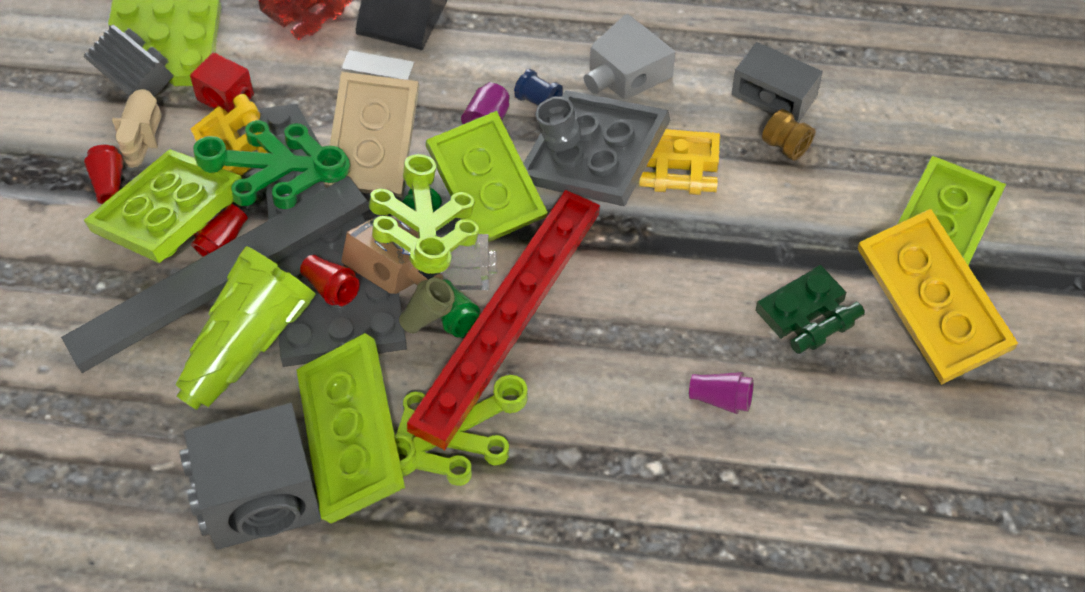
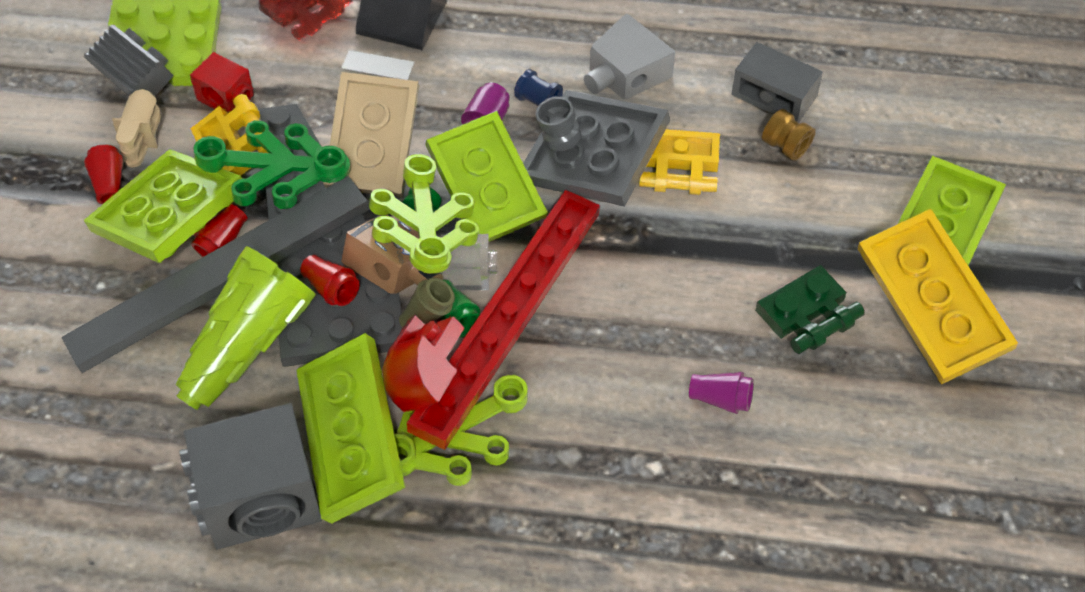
(417, 363): none -> red brick

